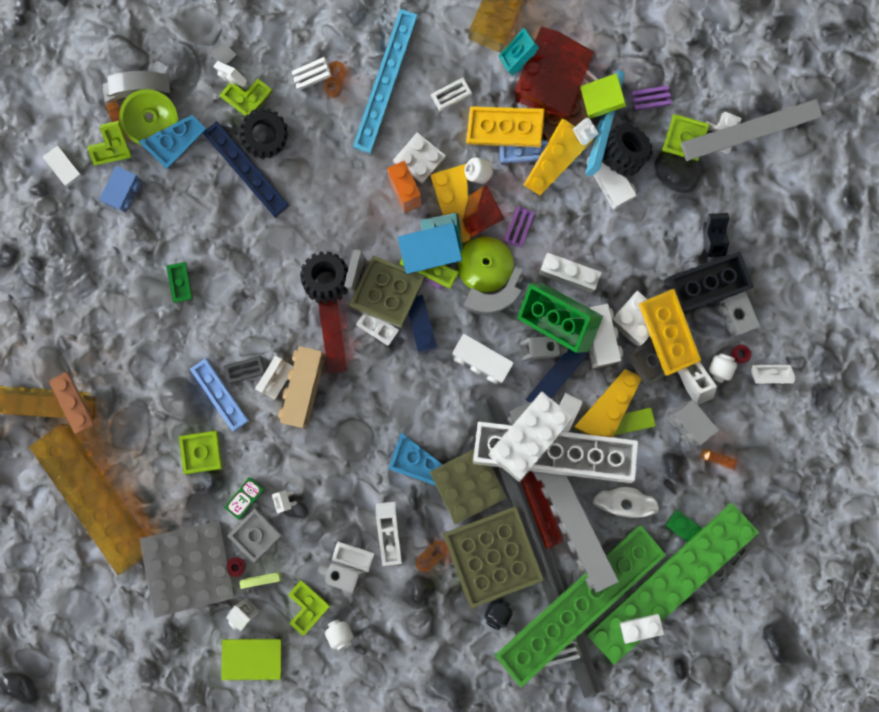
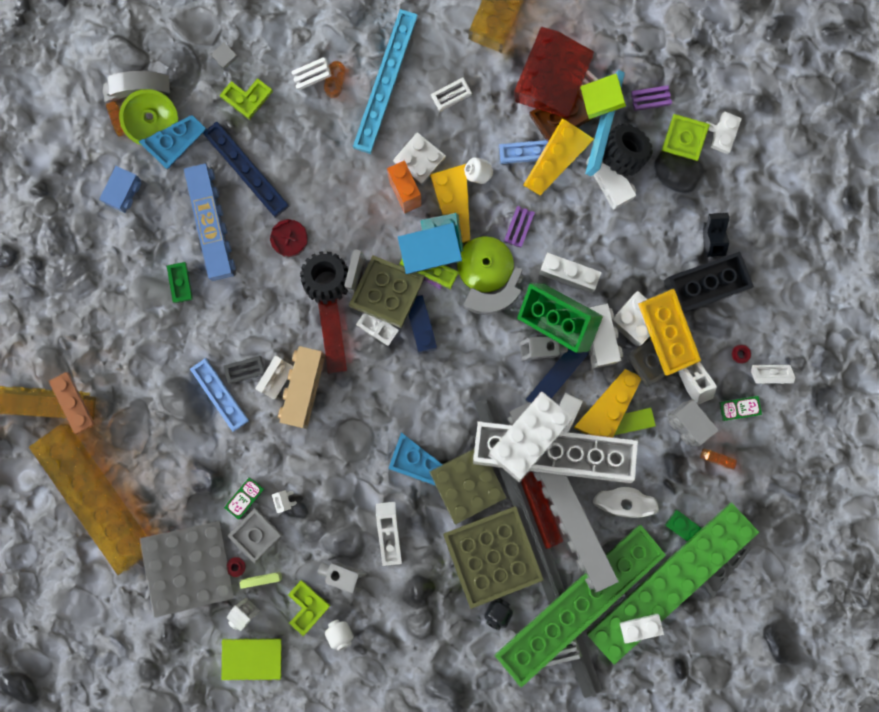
(62, 166): white tile -> none
(113, 148): lime plate -> none
(200, 452): lime tile -> none
(209, 222): none -> medium blue brick
(231, 75): white plate -> none
(268, 118): black tyre -> none
(289, 238): none -> dark red tile
(353, 556): white tile -> none
(428, 552): clear orange beam -> none
(481, 212): clear red slope -> none
(481, 359): white brick -> none
(505, 126): yellow tile -> none
(518, 52): teal plate -> none
(585, 131): white tile -> none
(722, 367): white head -> none
(740, 408): none -> tile
(748, 318): light grey brick -> none
(751, 130): light grey tile -> none

